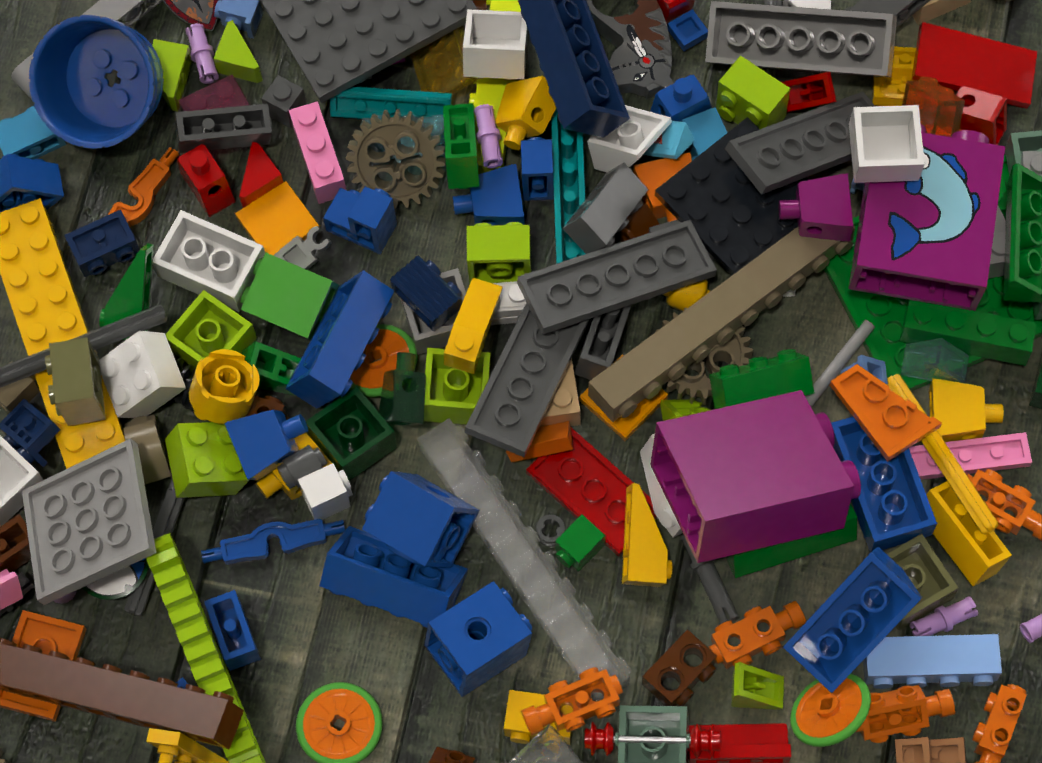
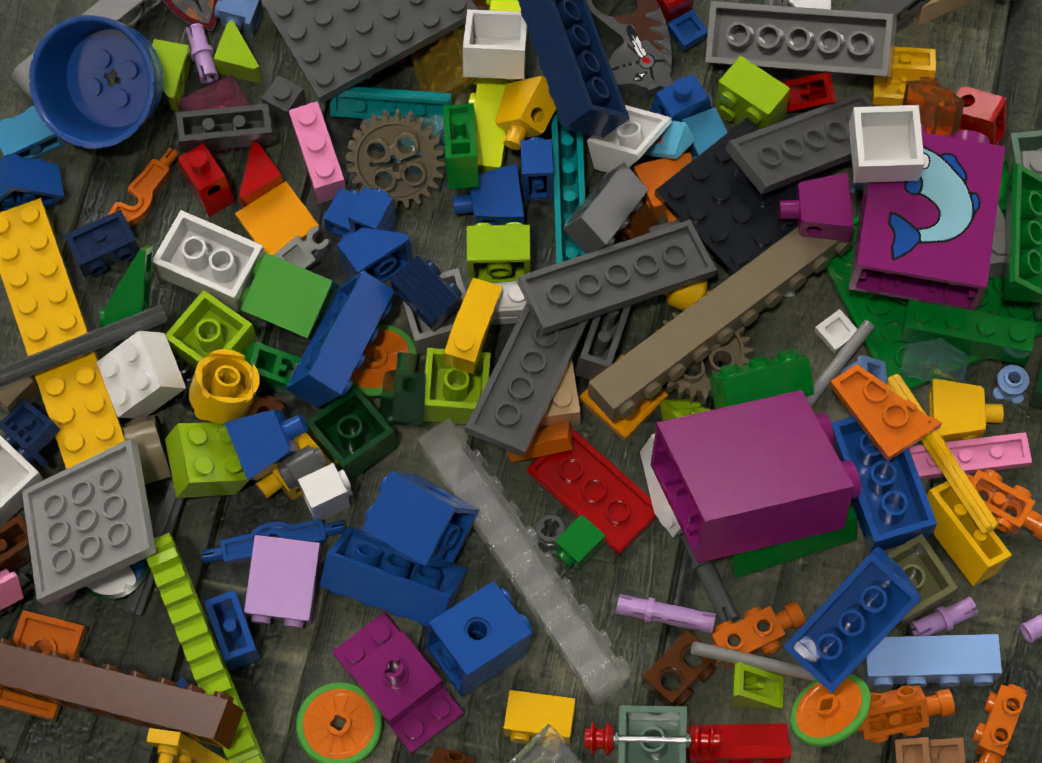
(76, 381): olive brick -> none
(282, 581): none -> lavender brick
(375, 252): none -> blue slope
(398, 683): none -> magenta brick
(488, 136): lavender pin -> none
(579, 698): orange brick -> none
(643, 549): yellow slope -> none
(673, 615): none -> lavender pin
(760, 662): none -> light grey bar
(835, 331): none -> white plate
(975, 62): red tile -> none
(1008, 390): none -> light blue brick

